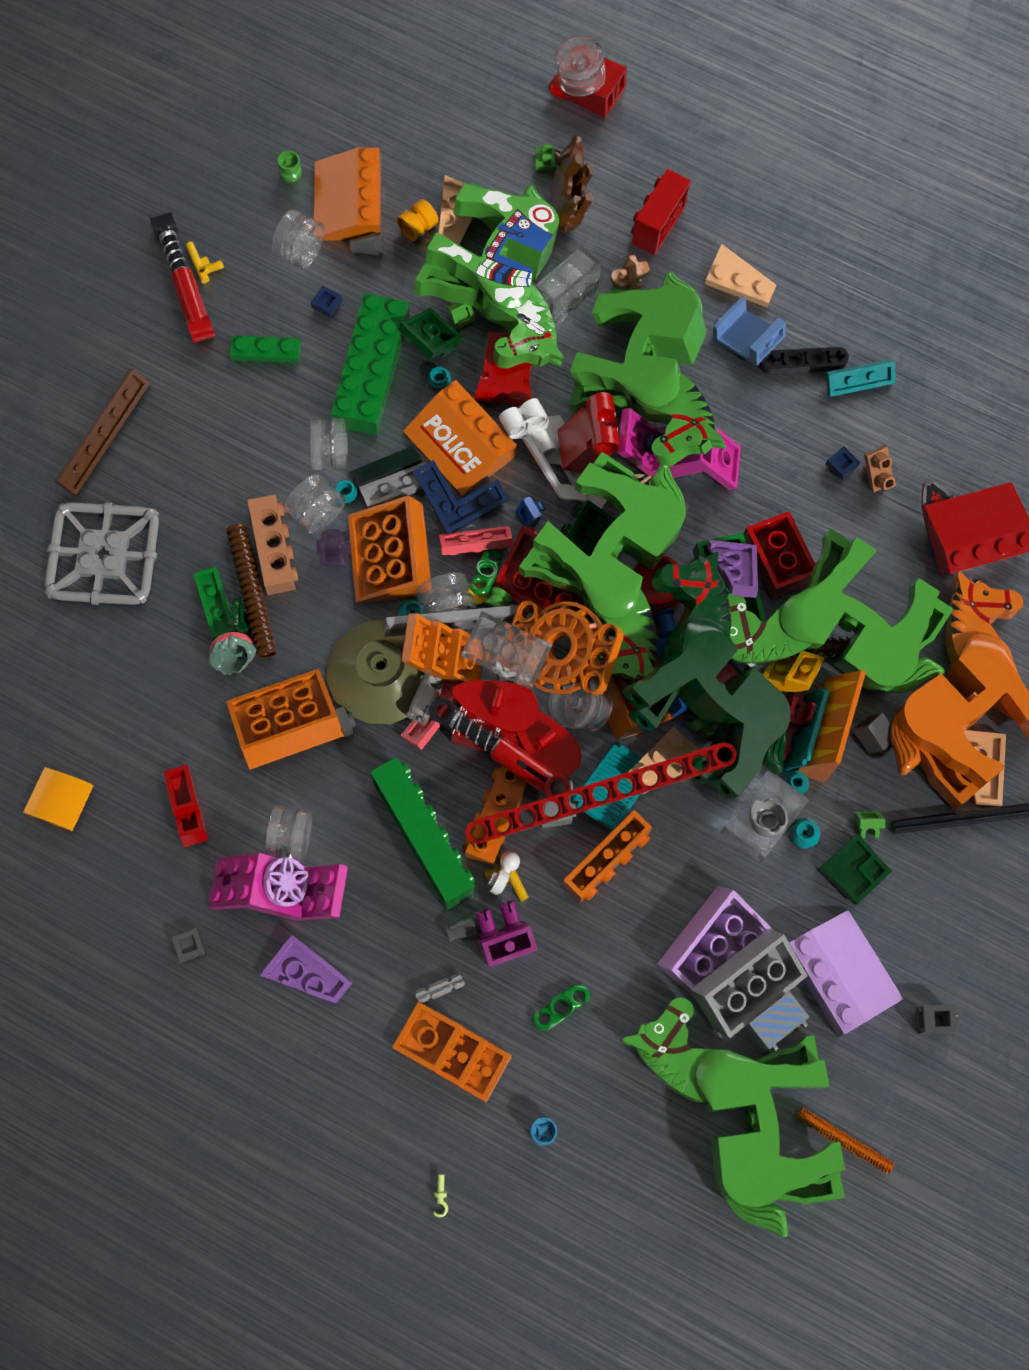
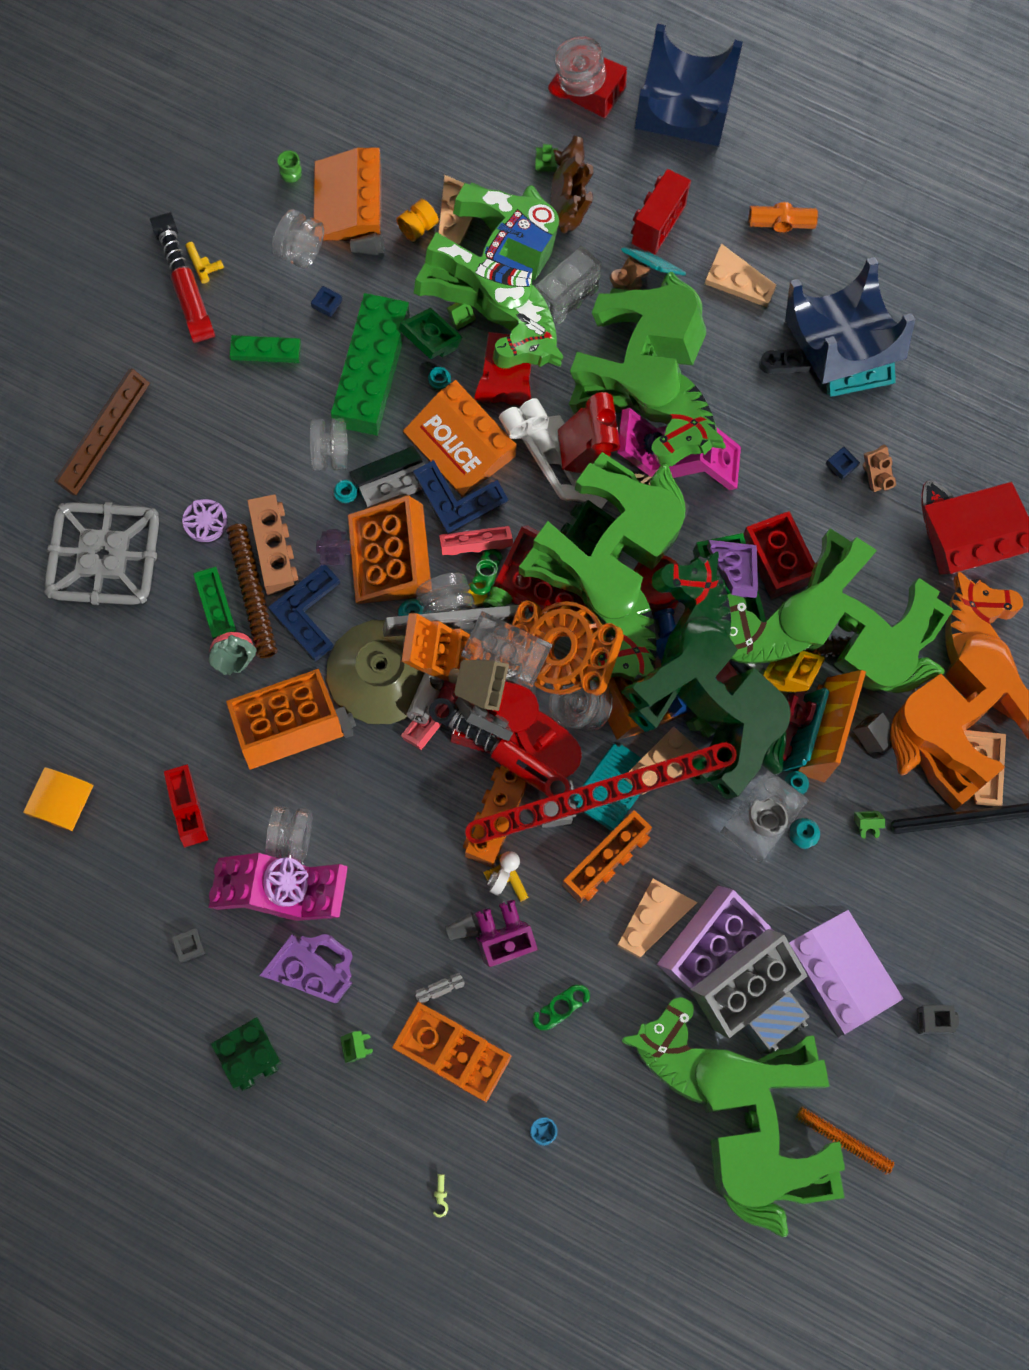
(204, 520): none -> lavender wheel
(239, 618): dark green piece -> none
(247, 1055): none -> dark green plate
(292, 606): none -> dark blue plate
(314, 504): clear wheel -> none
(334, 945): none -> medium lavender helmet
(353, 1046): none -> bright green tile
(422, 834): green brick -> none
(480, 682): none -> dark tan torso
(483, 719): none -> dark grey wing
(530, 512): blue tile -> none
(653, 261): none -> teal window
(654, 917): none -> light nougat wing
(686, 92): none -> dark blue piece
(747, 333): medium blue panel -> none
(782, 217): none -> orange piece
(848, 328): none -> dark blue piece
(855, 869): dark green plate -> none

